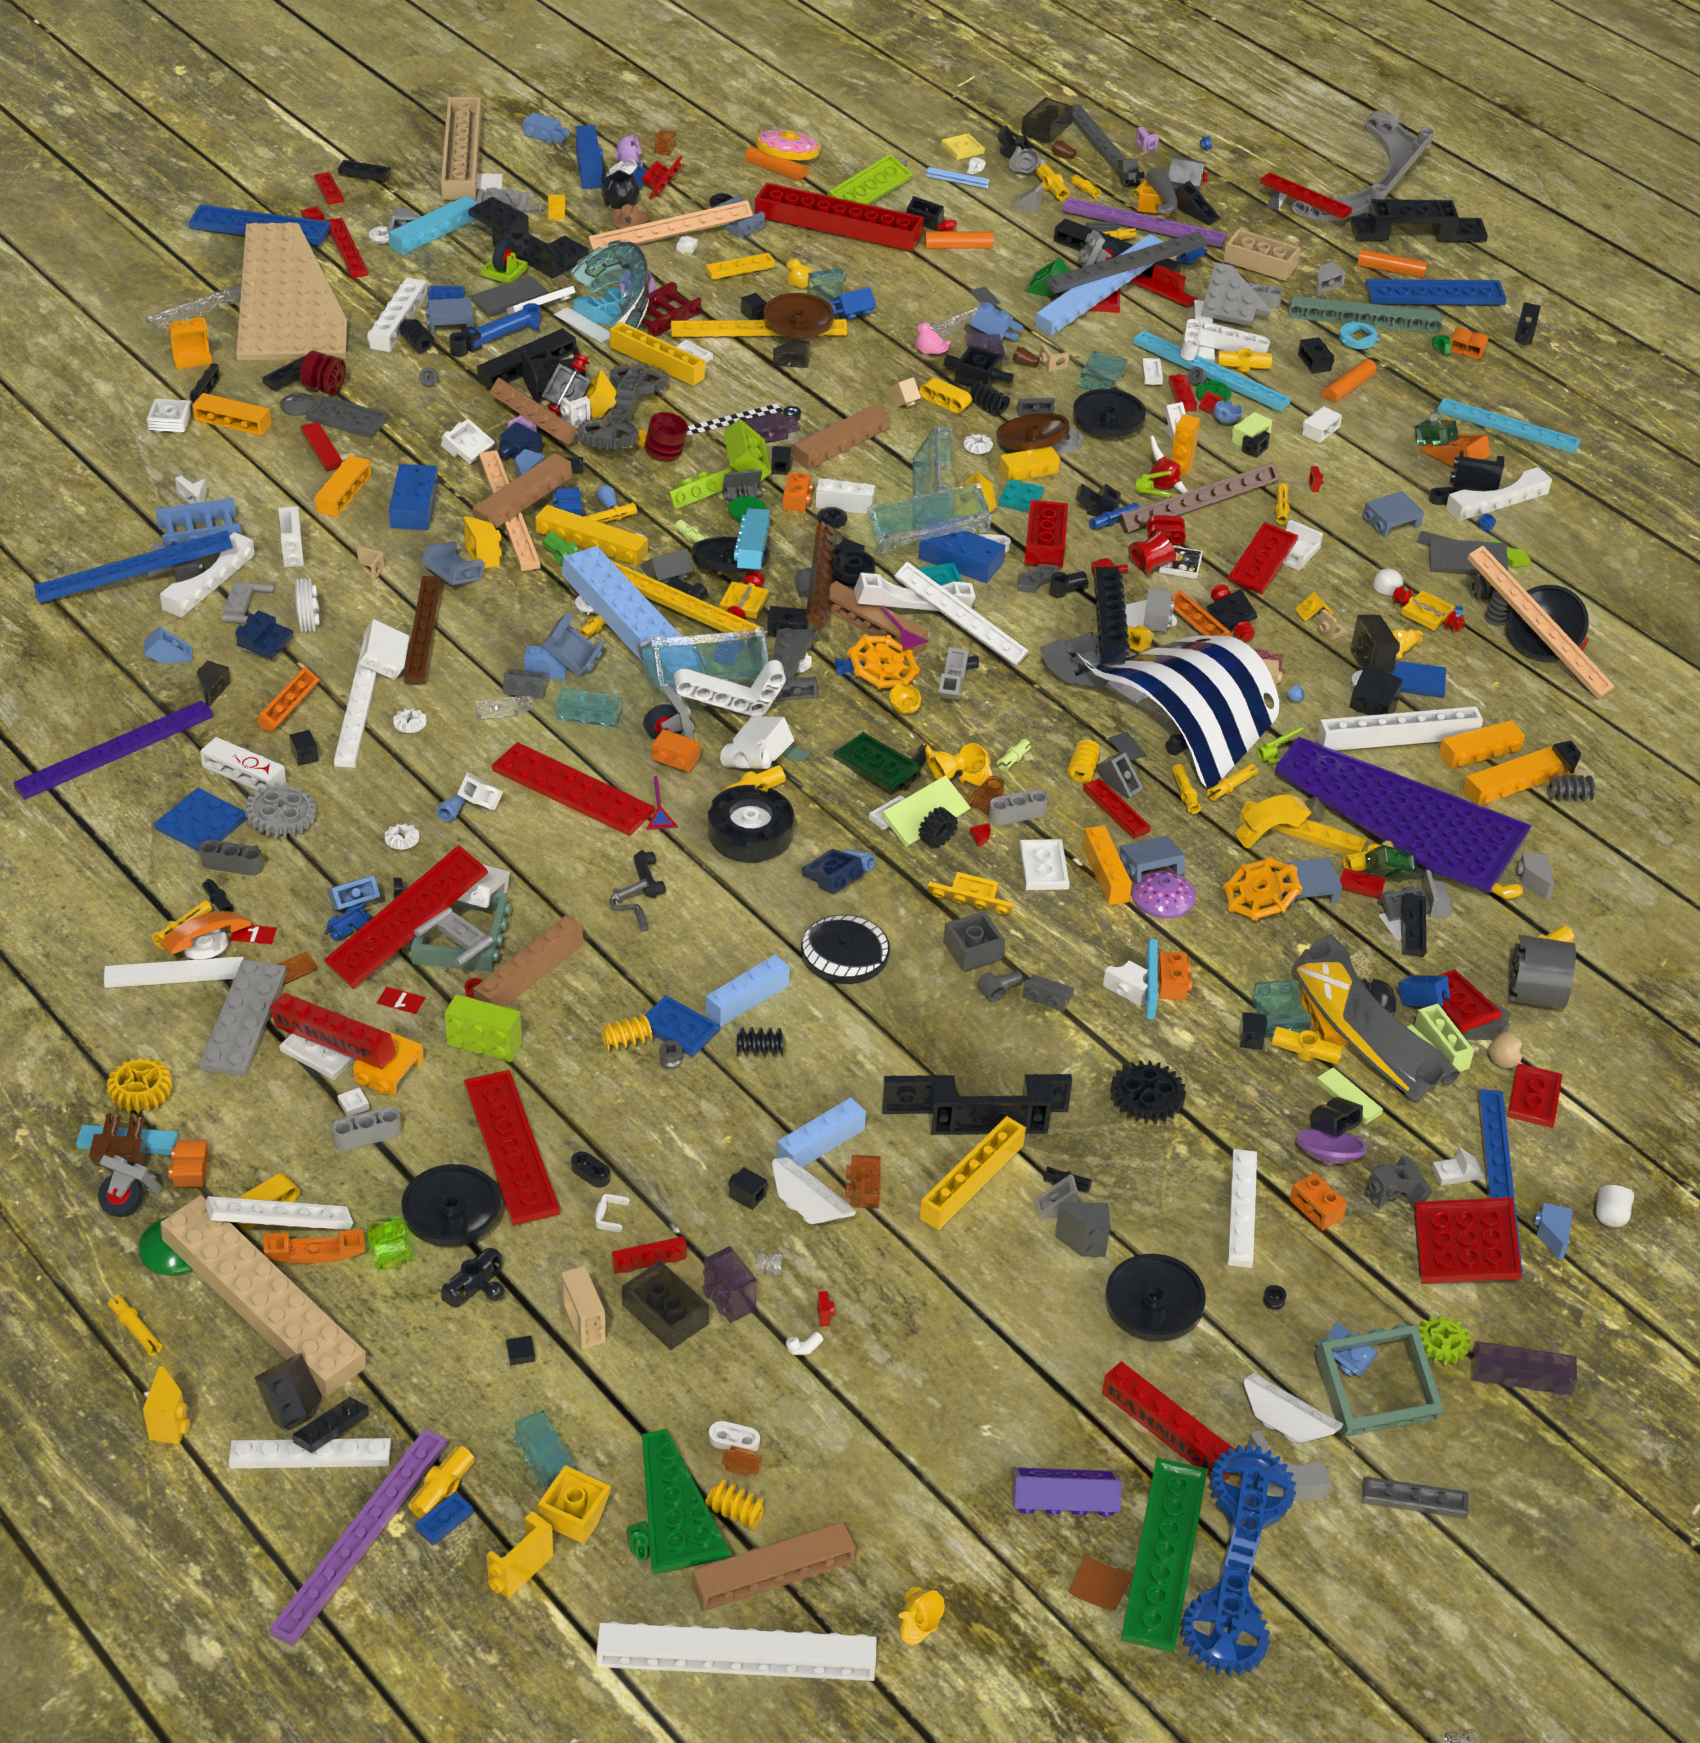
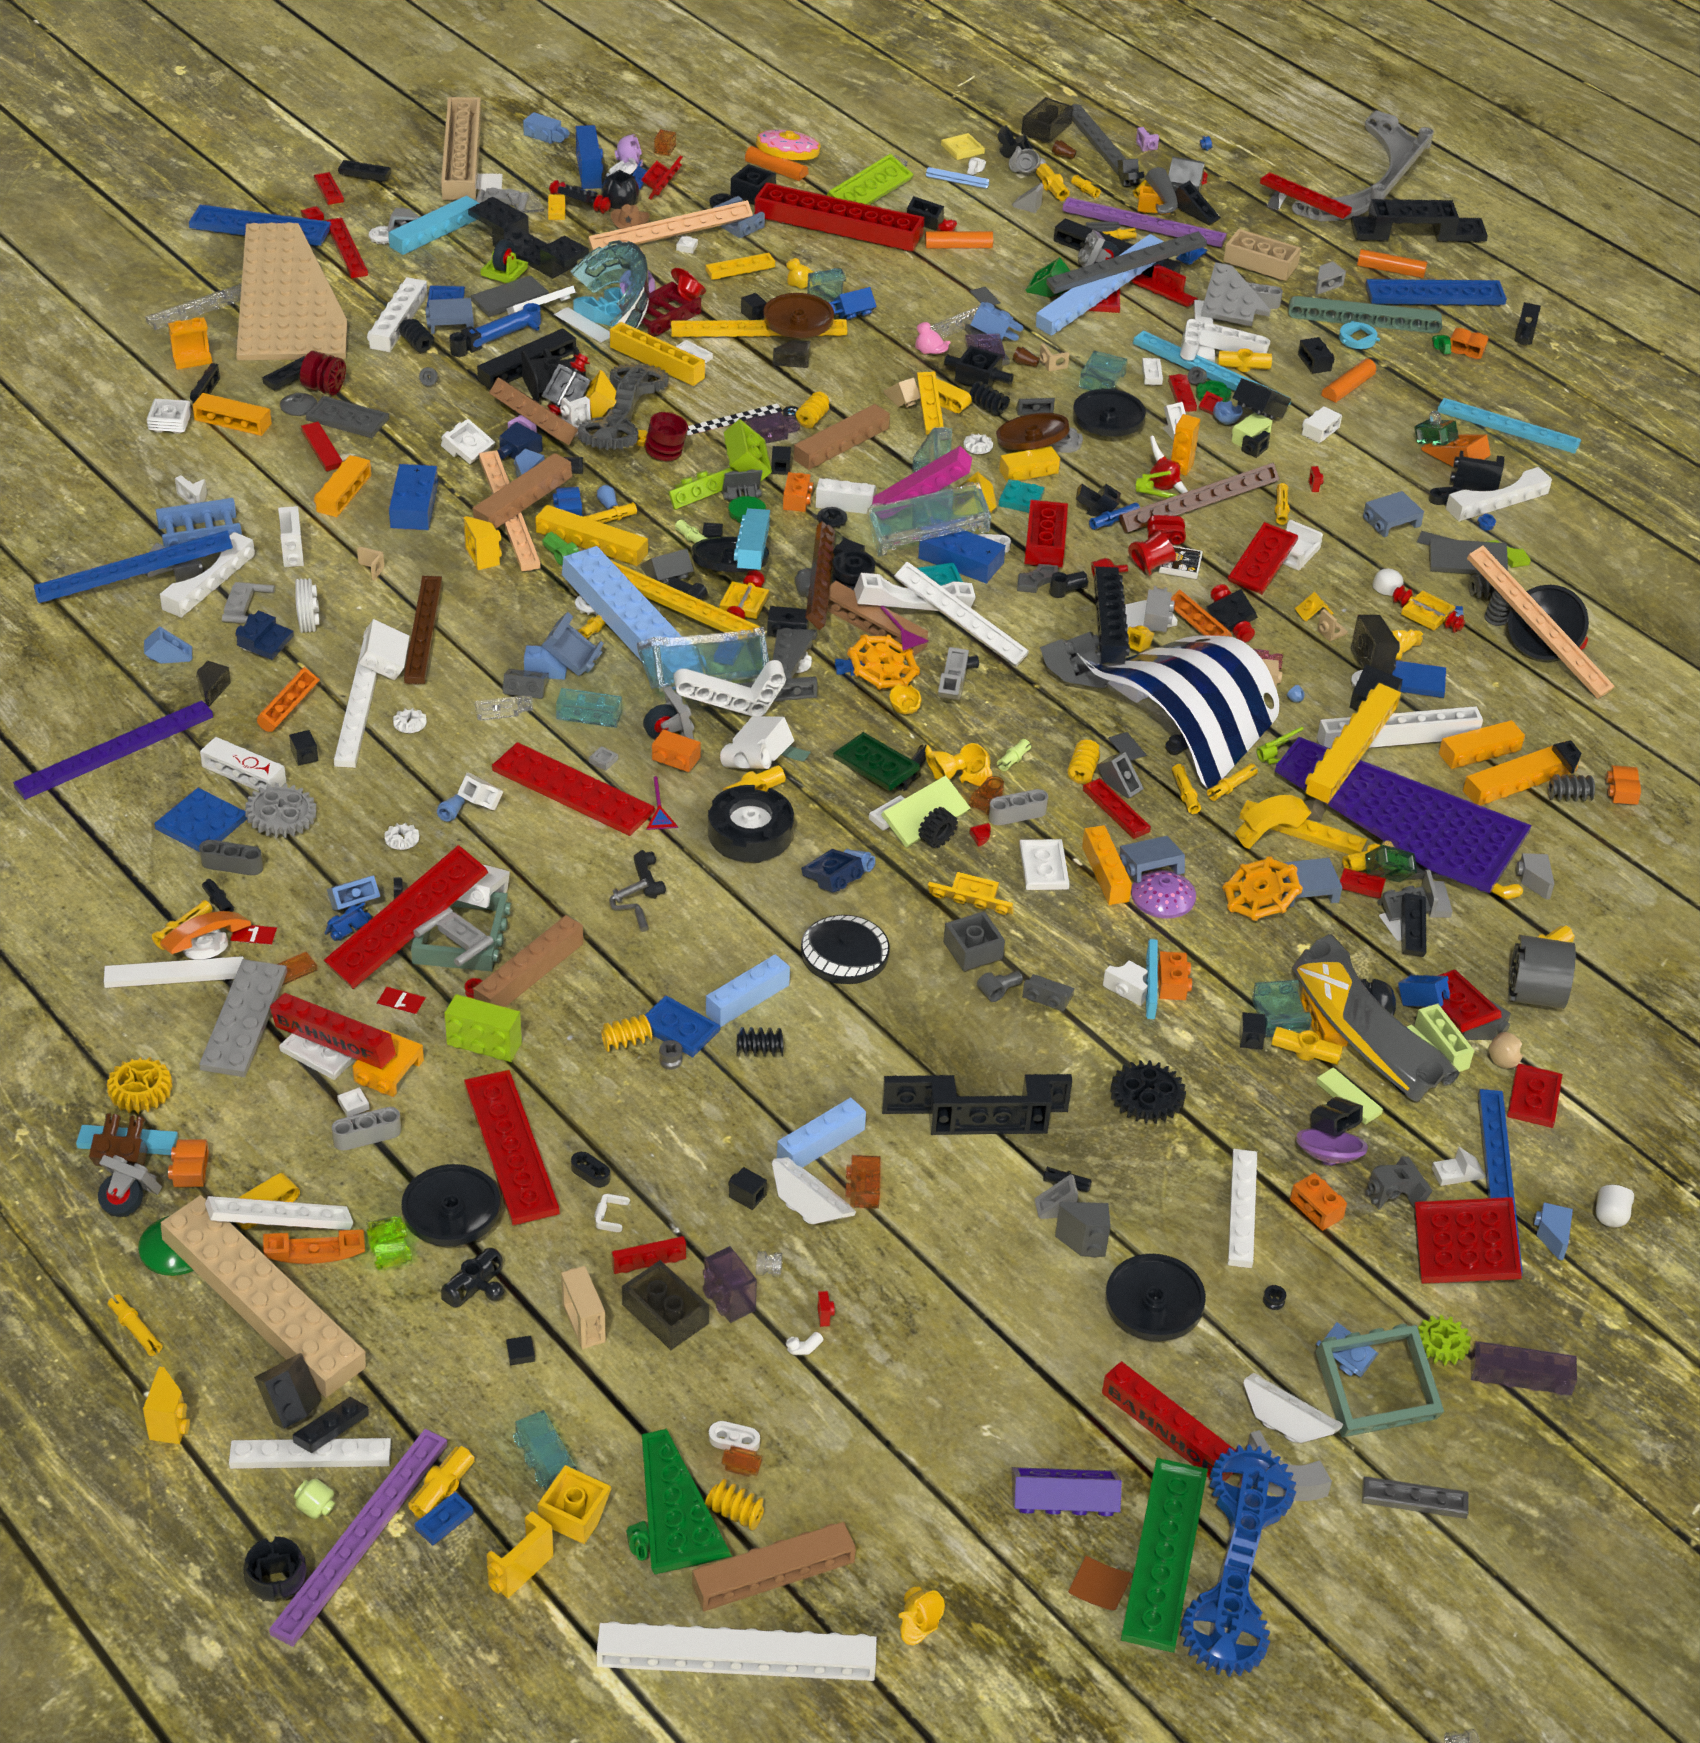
(274, 1558): none -> black piece
(314, 1498): none -> yellowish green head
(451, 567): sand blue panel -> none
(583, 195): none -> plate
(603, 758): none -> light grey tile
(687, 285): none -> red piece
(712, 530): none -> black tile
(749, 182): none -> black brick
(813, 410): none -> yellow piece
(929, 401): none -> yellow plate
(929, 478): none -> dark pink brick
(972, 1173): yellow brick -> none
(1261, 399): none -> black brick
(1352, 743): none -> yellow brick
(1623, 784): none -> orange brick

